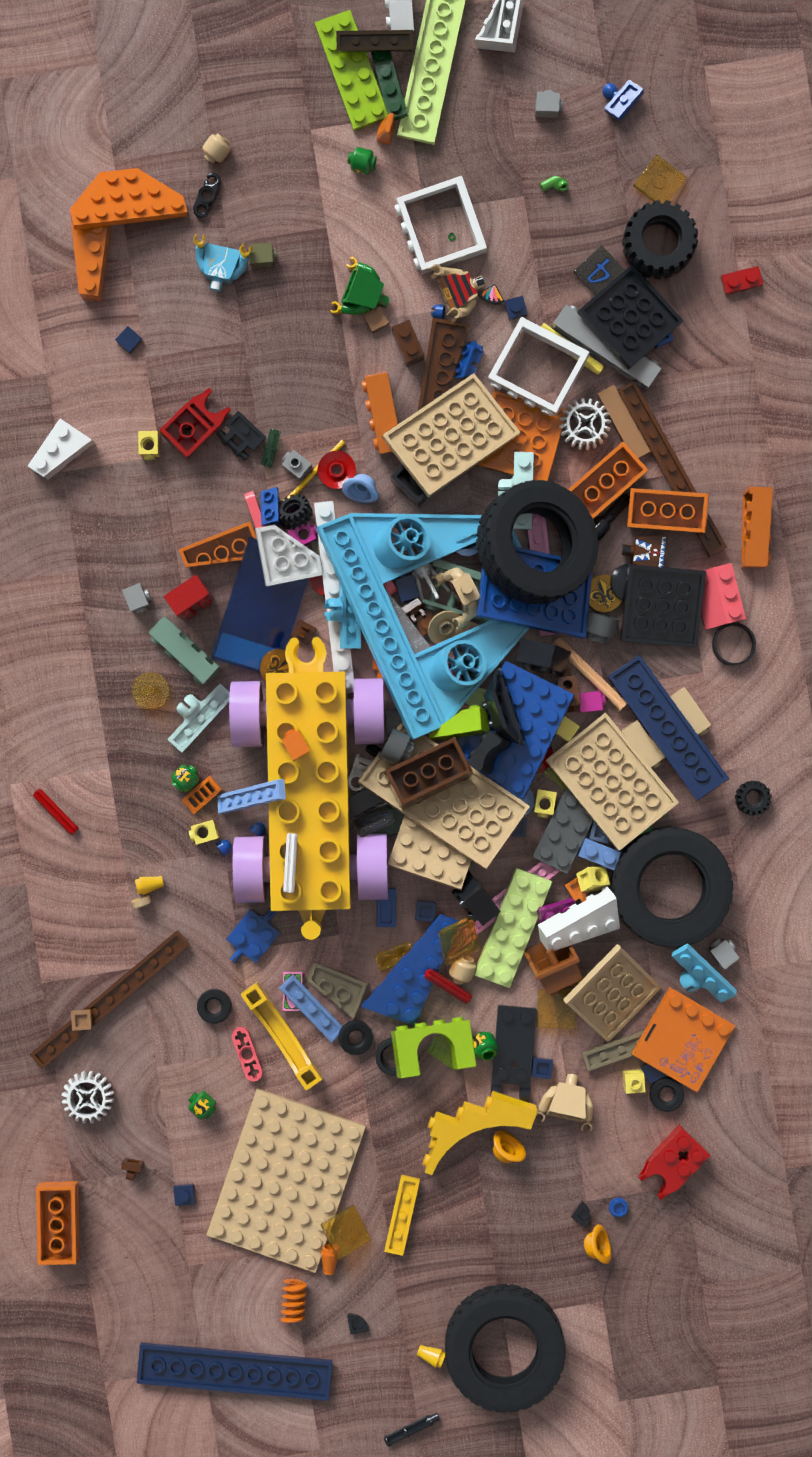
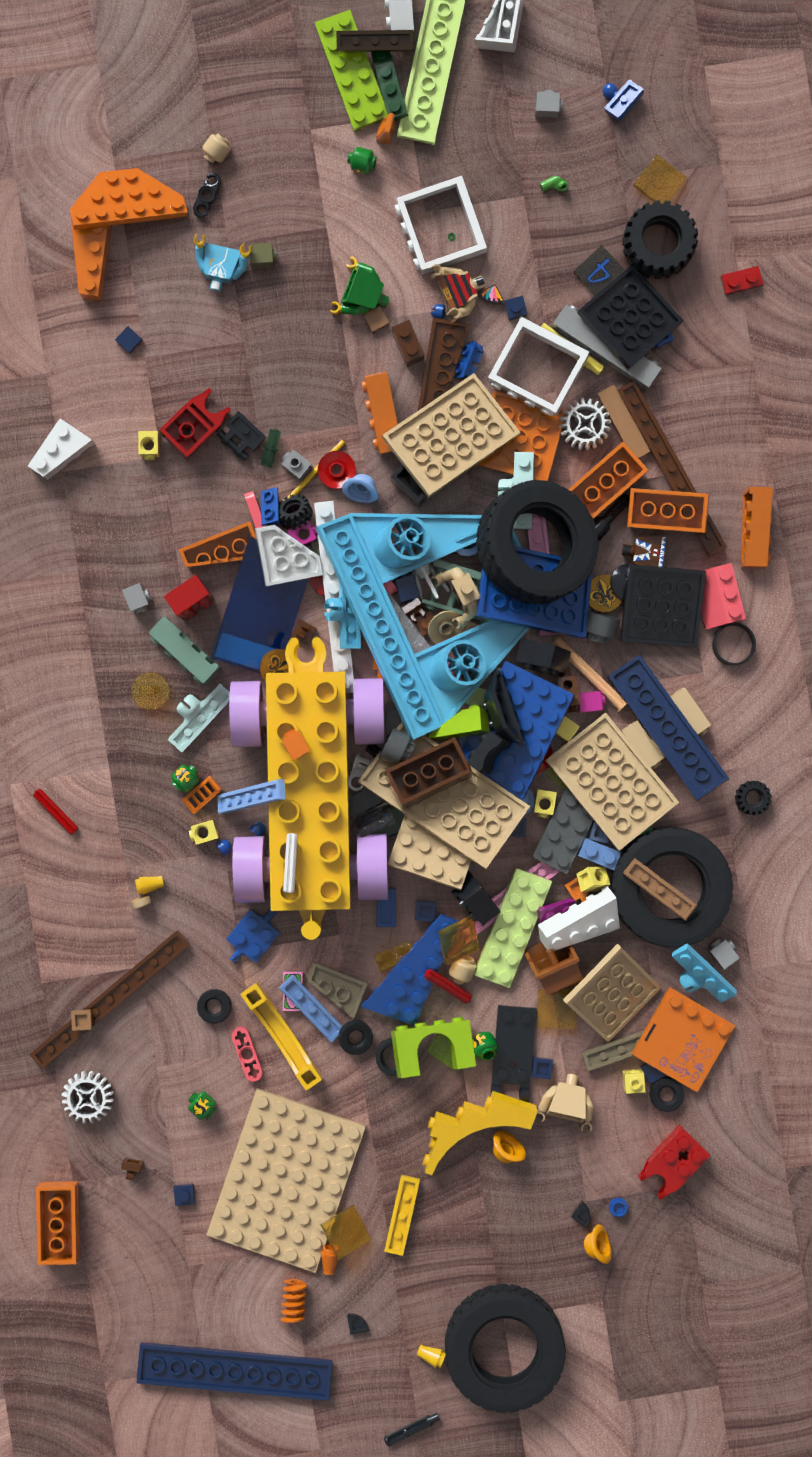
(659, 889): none -> medium nougat tile

